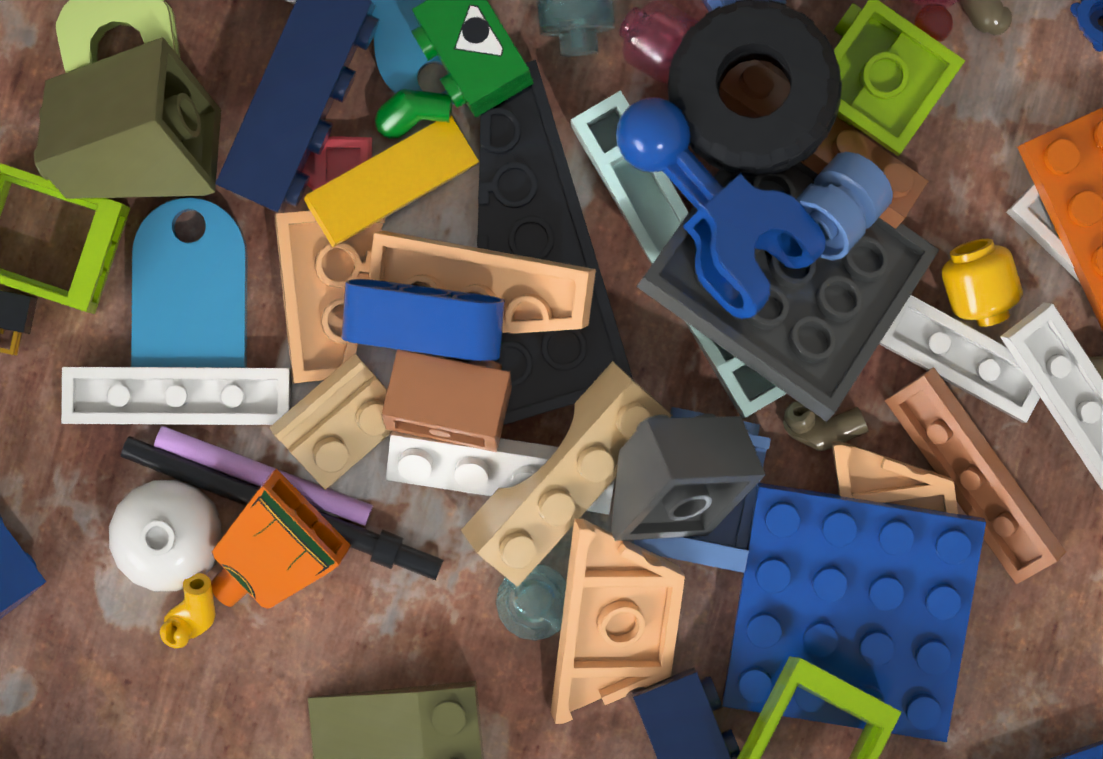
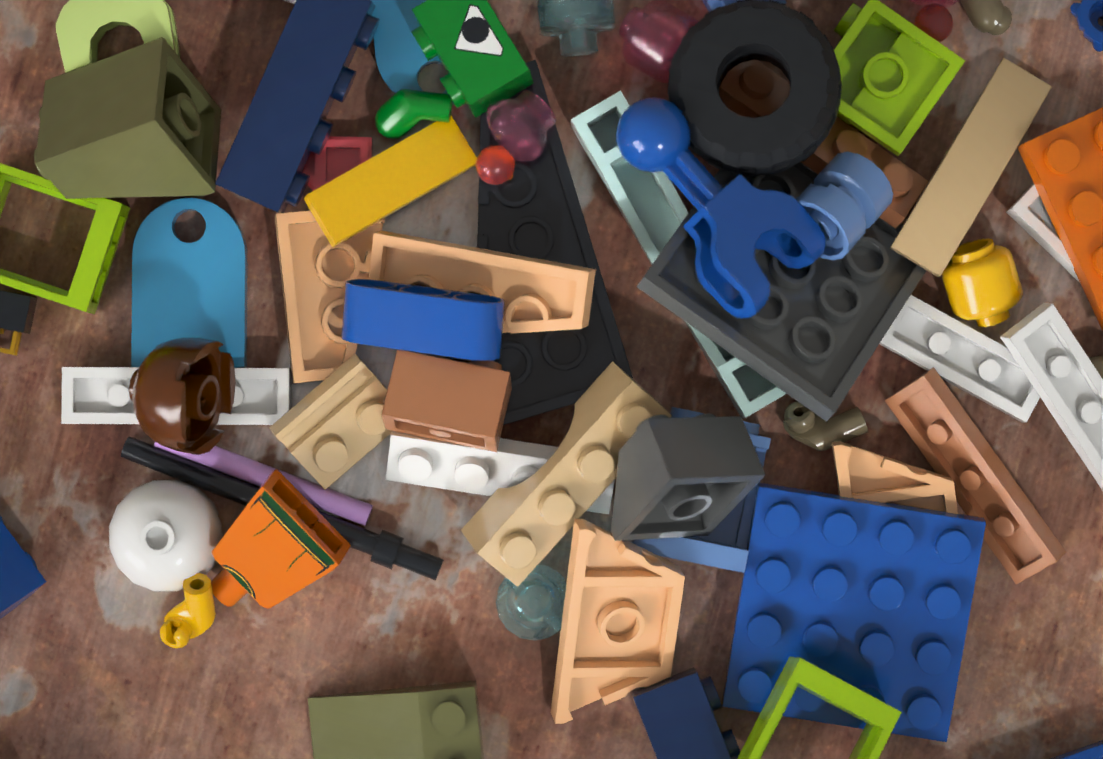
(183, 392): none -> reddish brown cylinder
(520, 131): none -> clear pink animal
(971, 167): none -> tan slope

